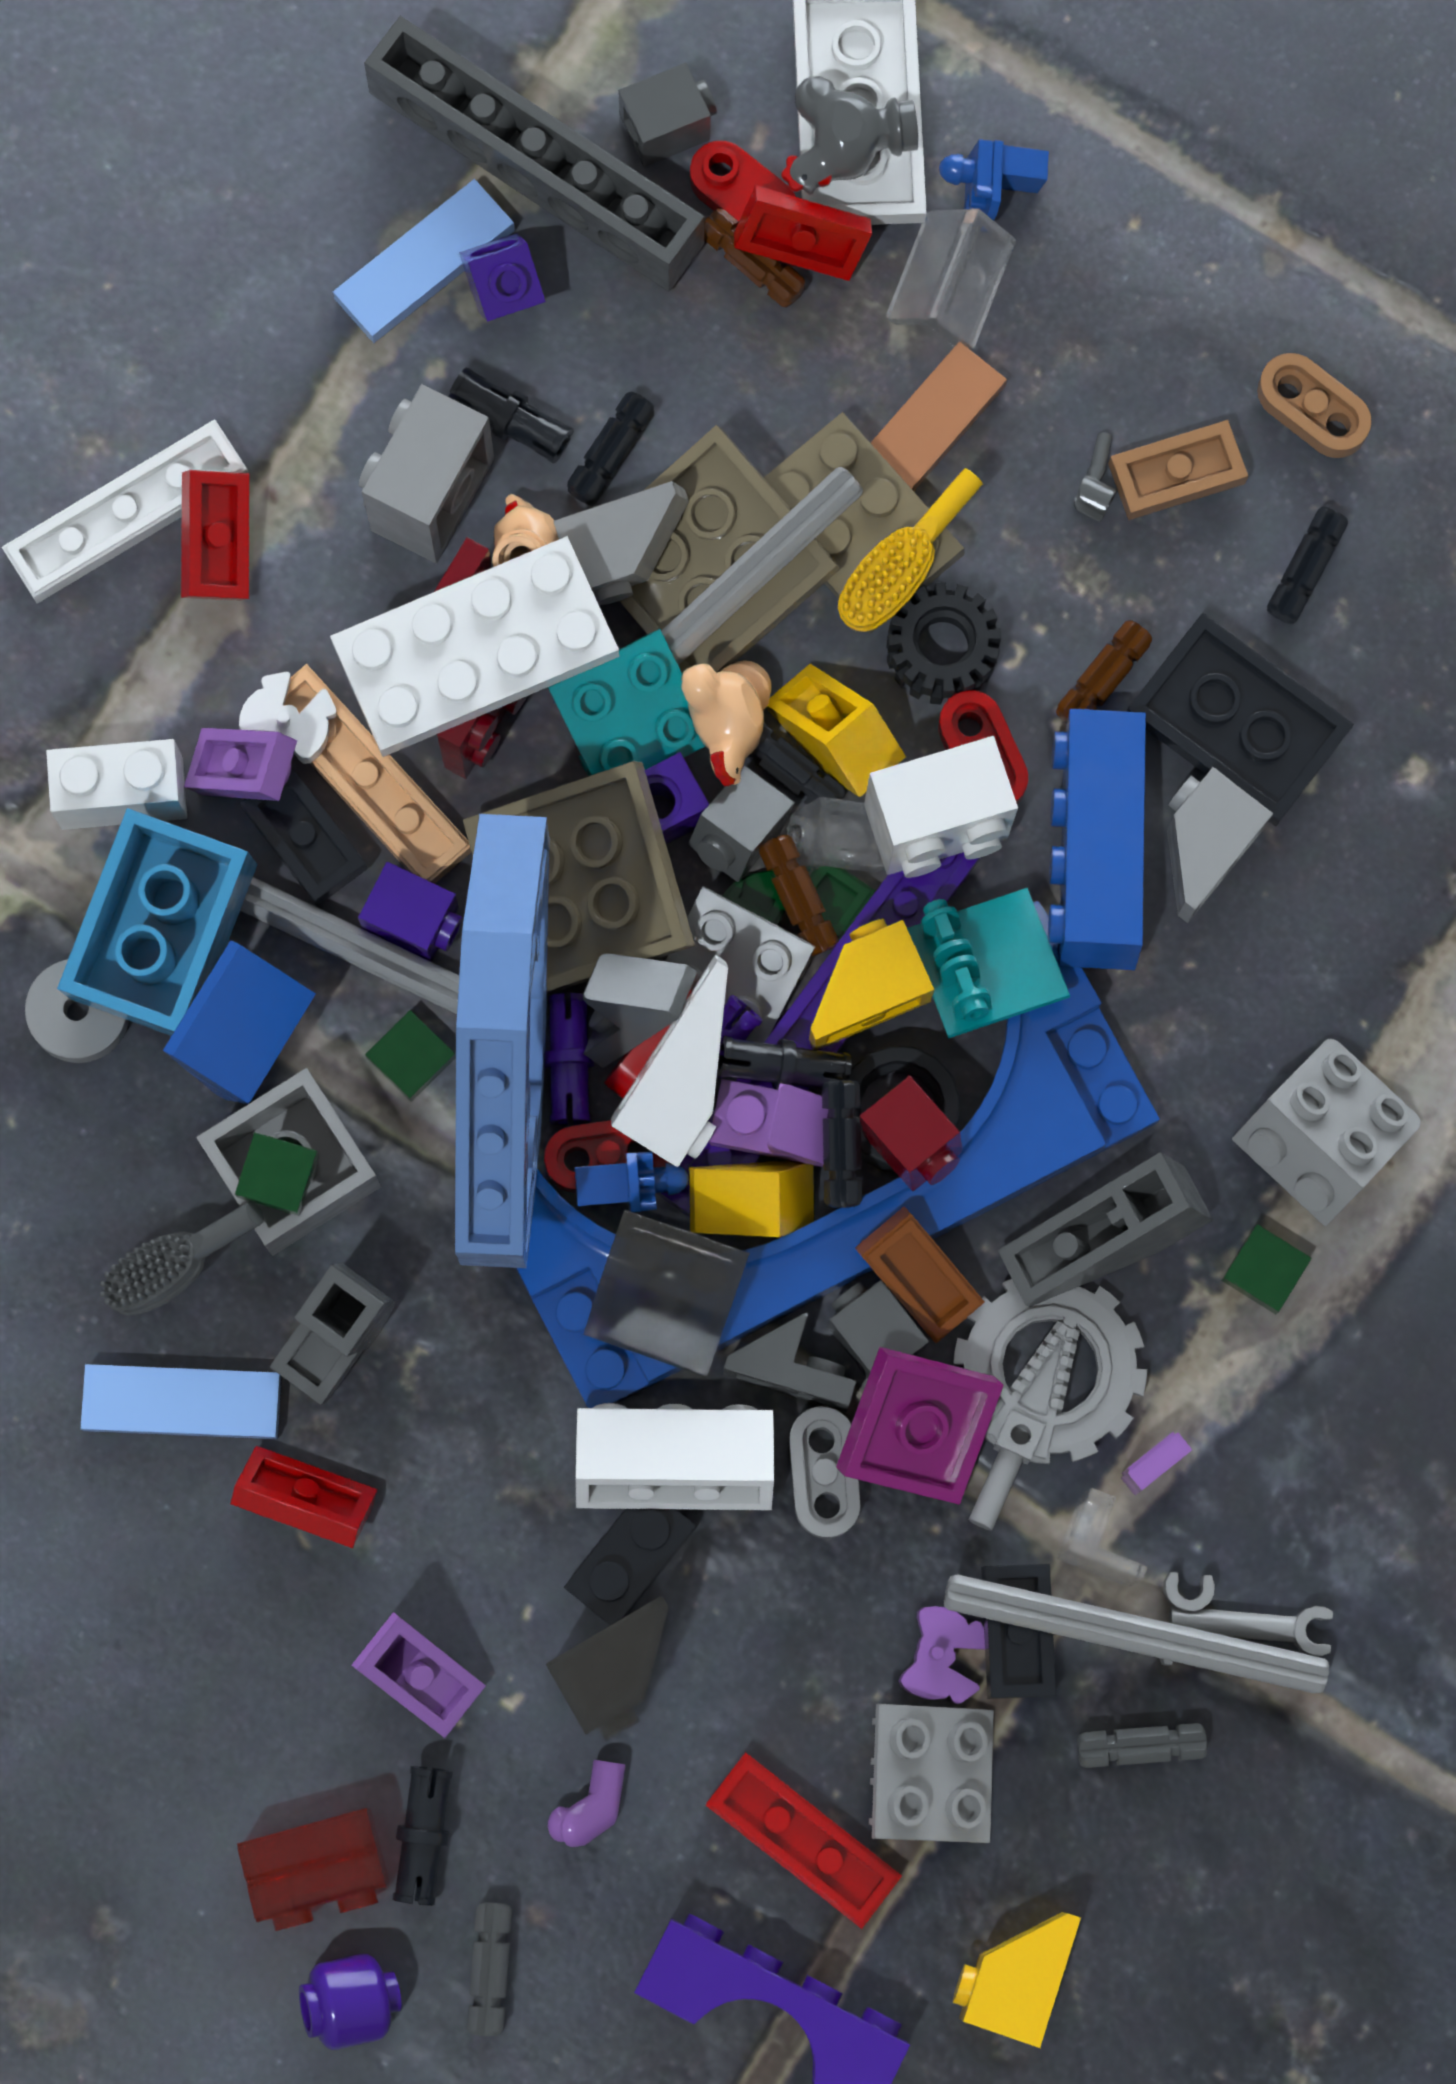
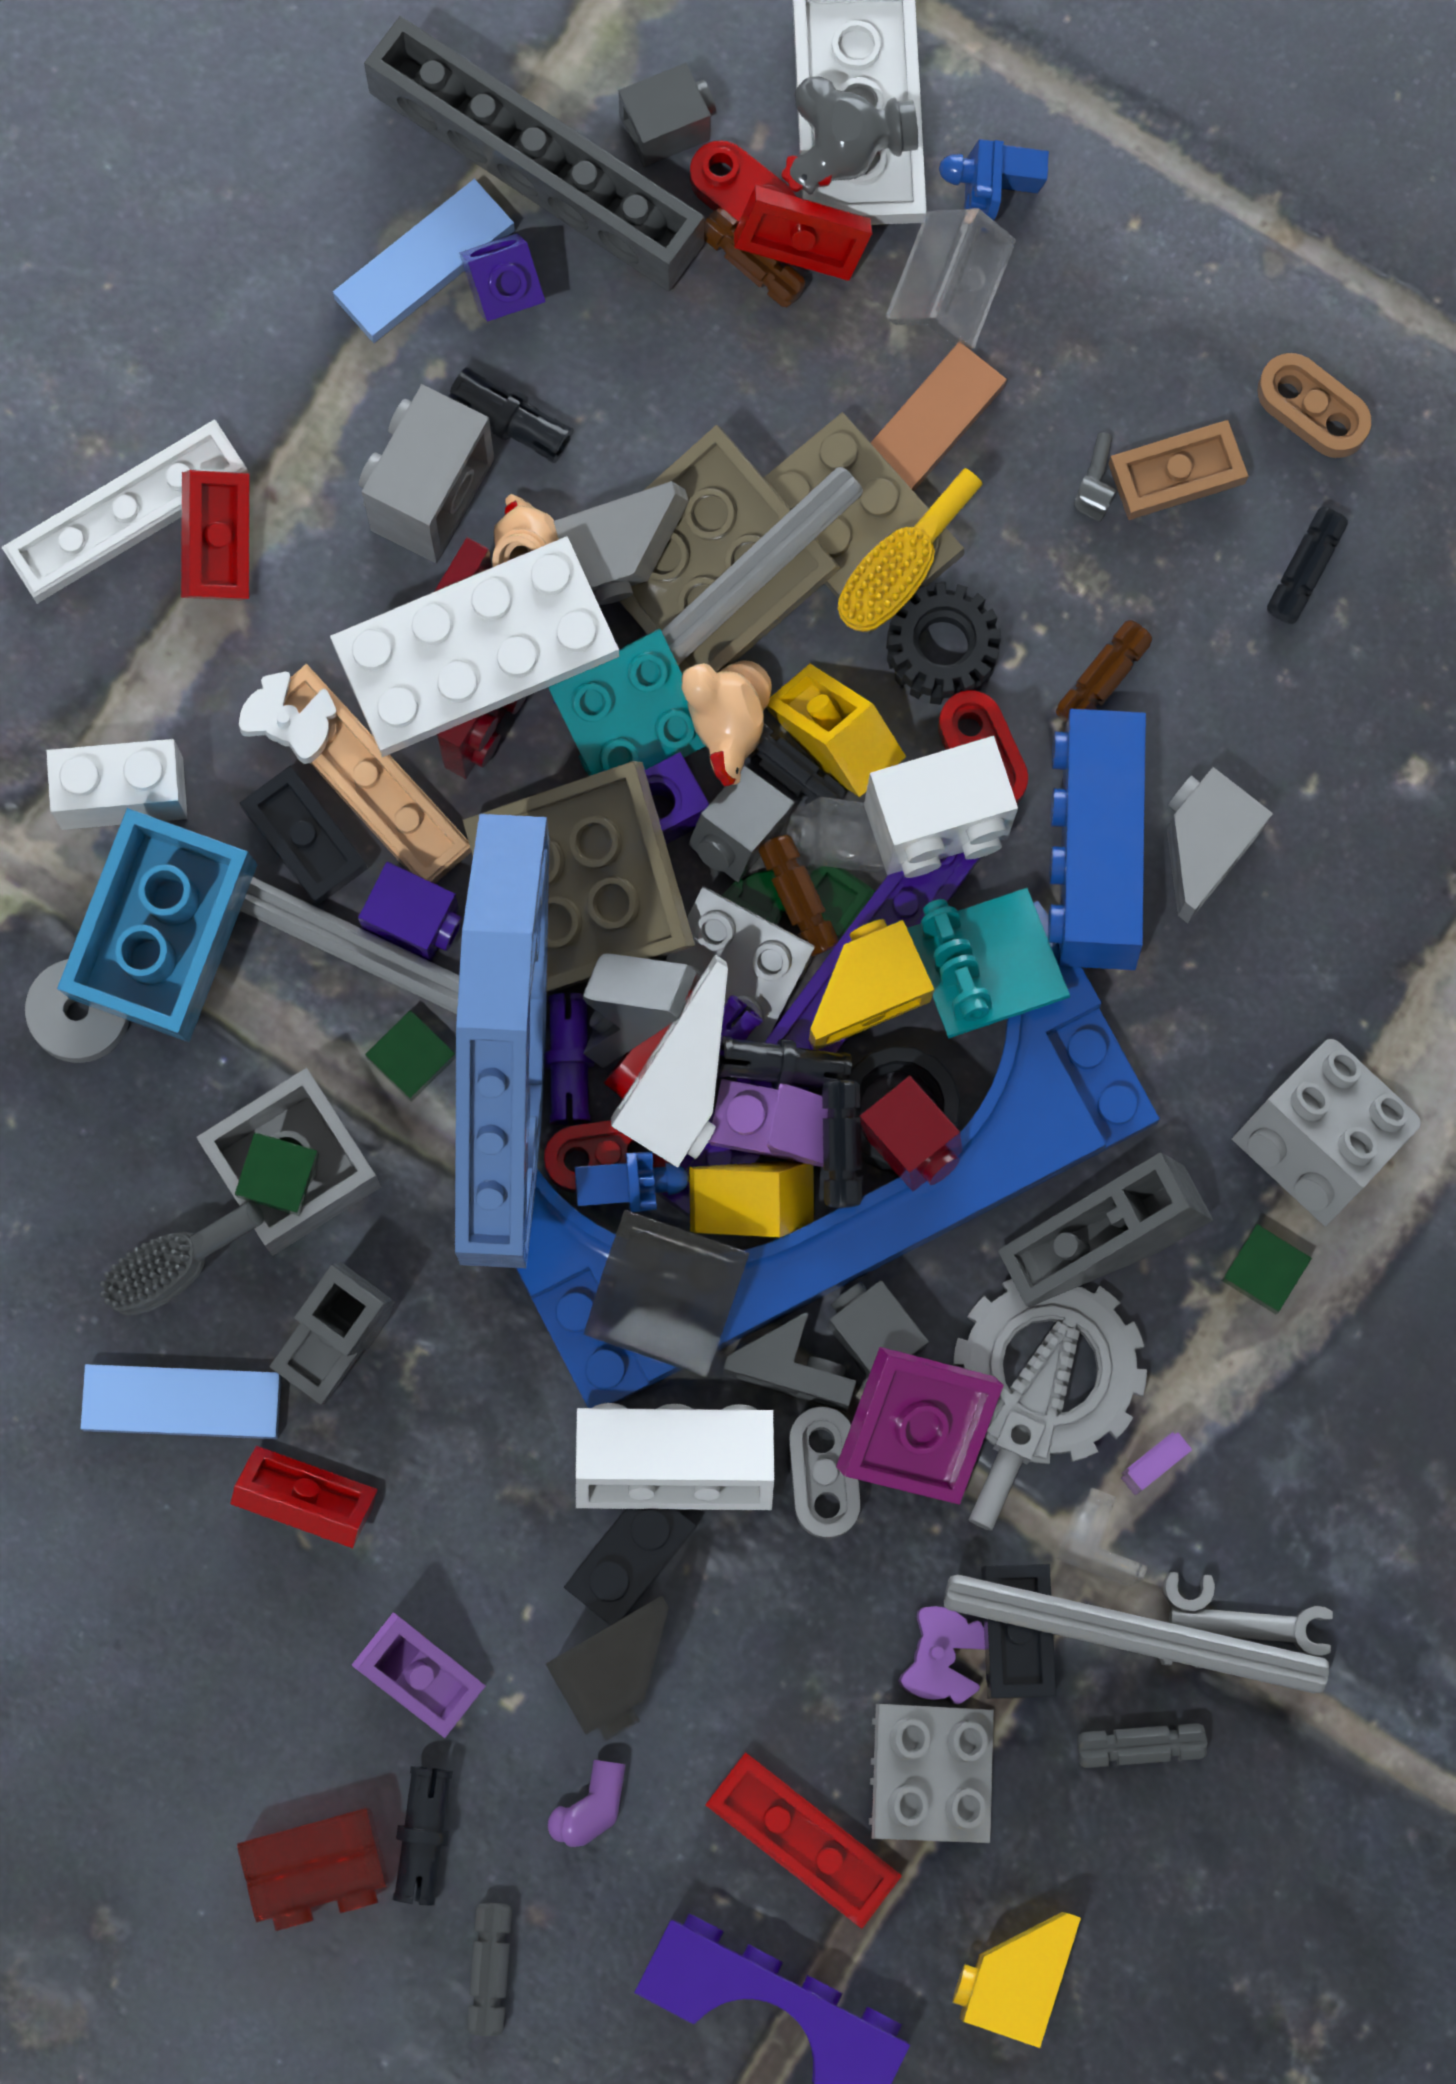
(238, 1024): blue slope -> none
(241, 764): medium lavender plate -> none
(349, 2001): dark purple head -> none
(610, 448): black axle -> none
(919, 1274): dark orange tile -> none
(1240, 715): black plate -> none

